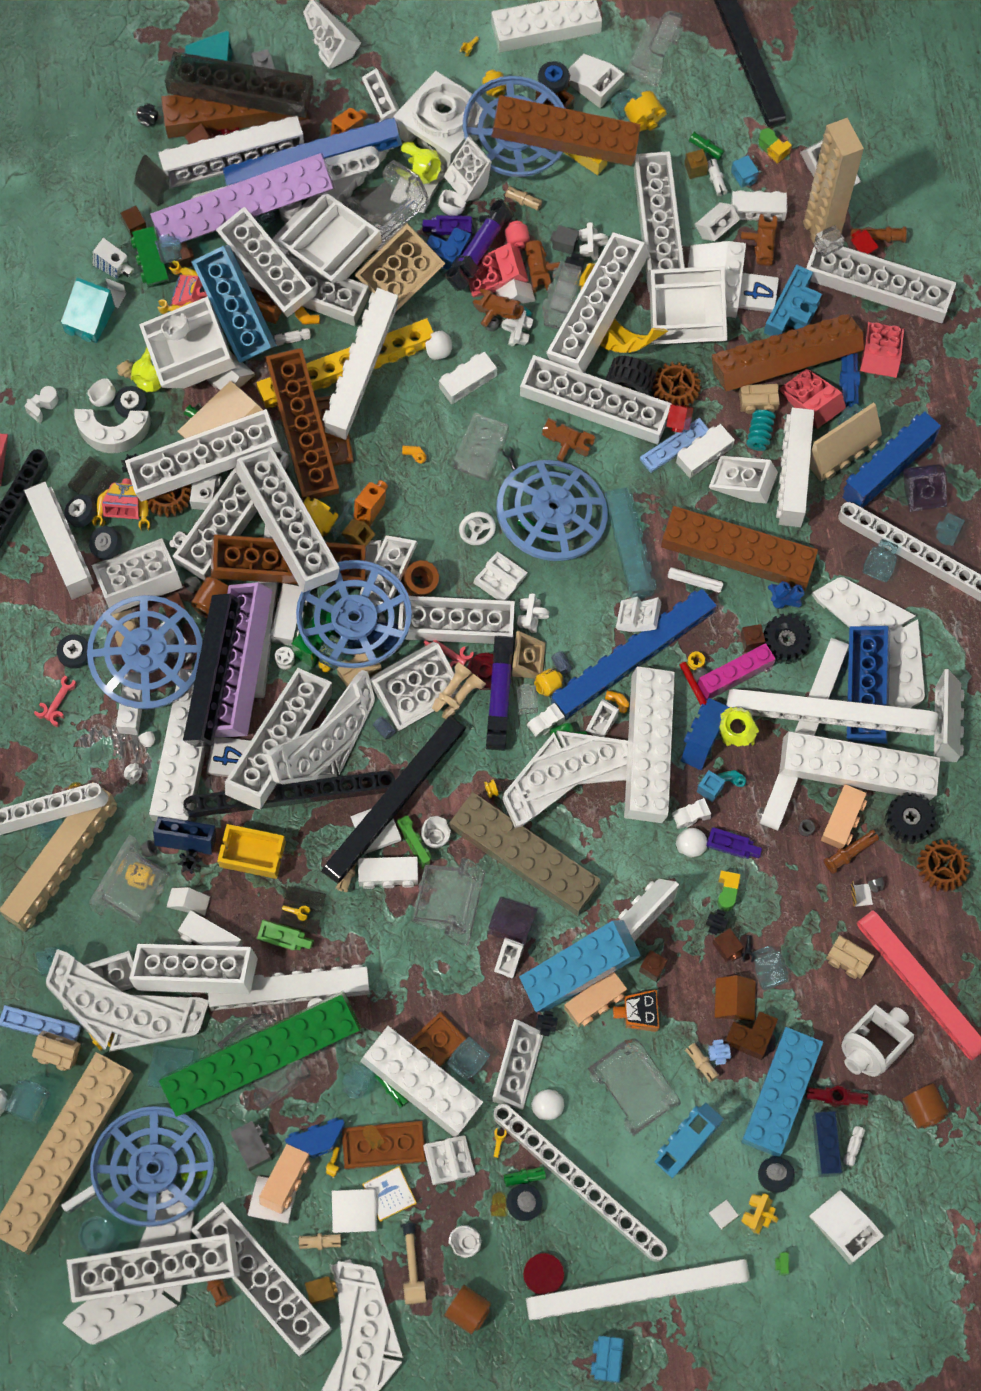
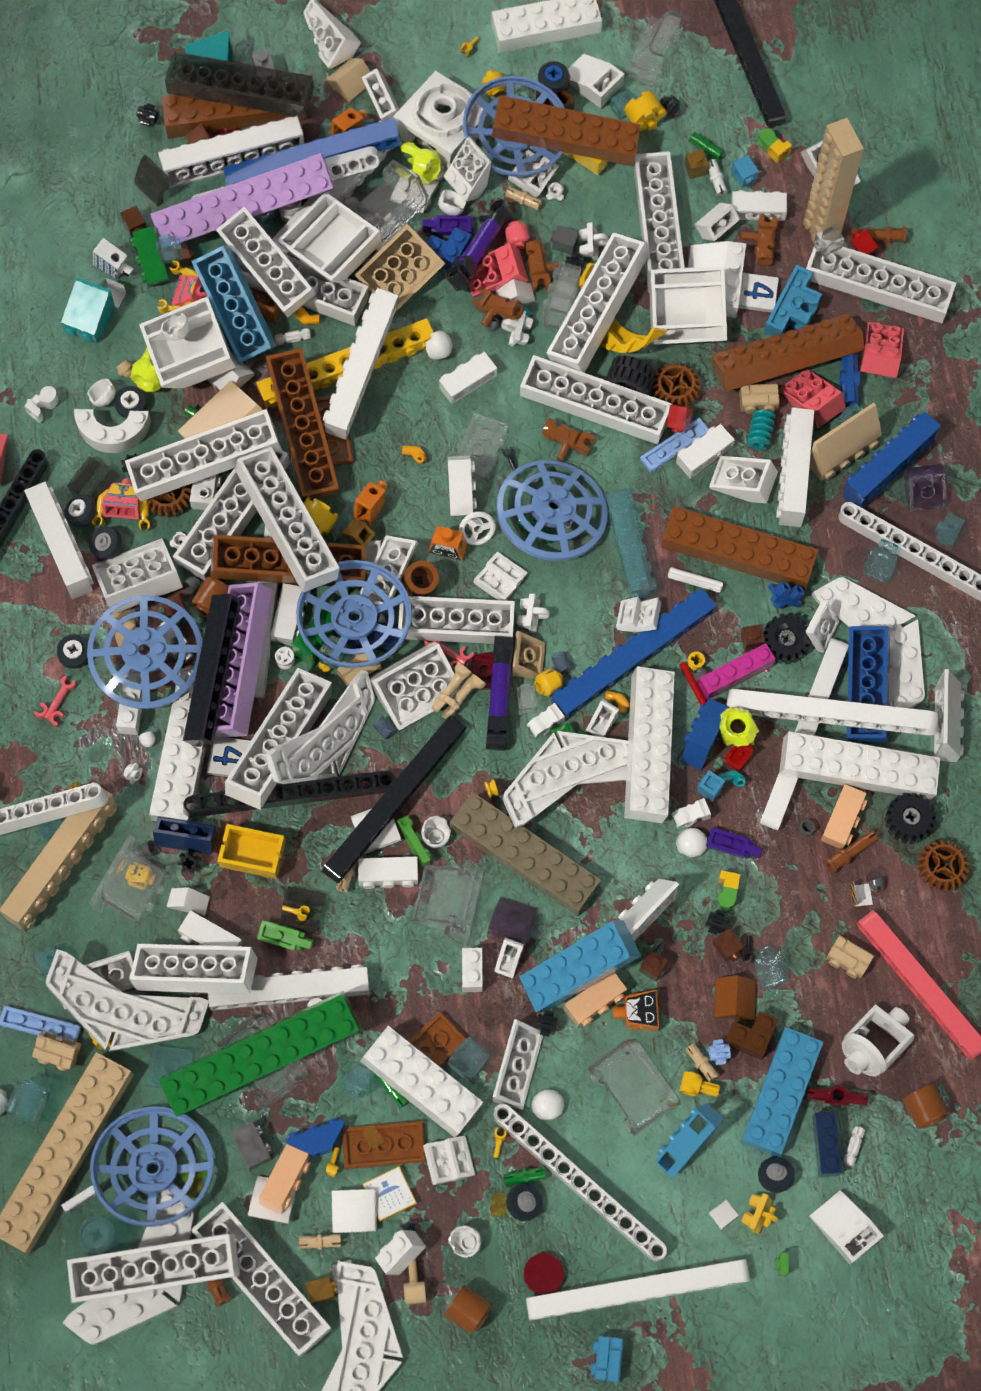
(195, 1189): none -> clear yellow piece
(348, 79): none -> tan slope
(400, 1252): none -> white brick
(448, 543): none -> orange torso
(461, 485): none -> white brick
(472, 969): none -> white brick
(535, 183): none -> white brick
(555, 187): none -> white plate
(671, 105): none -> black gear
(693, 1084): none -> yellow axle
(738, 756): none -> red bracket
(822, 626): none -> white tile

